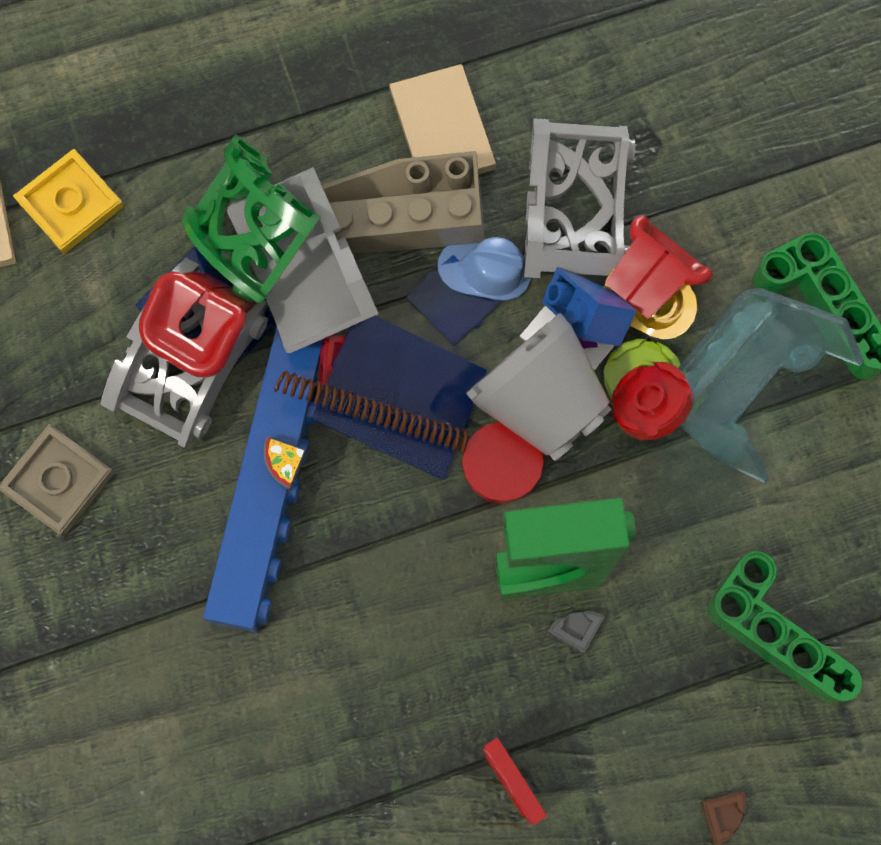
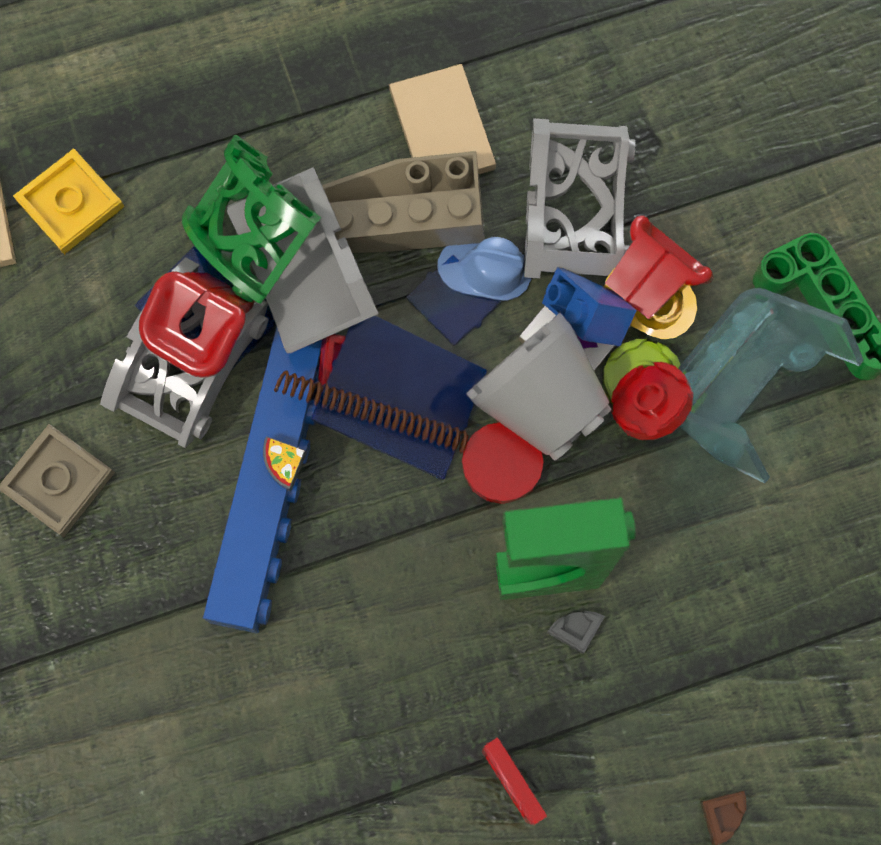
(786, 633): green beam -> none

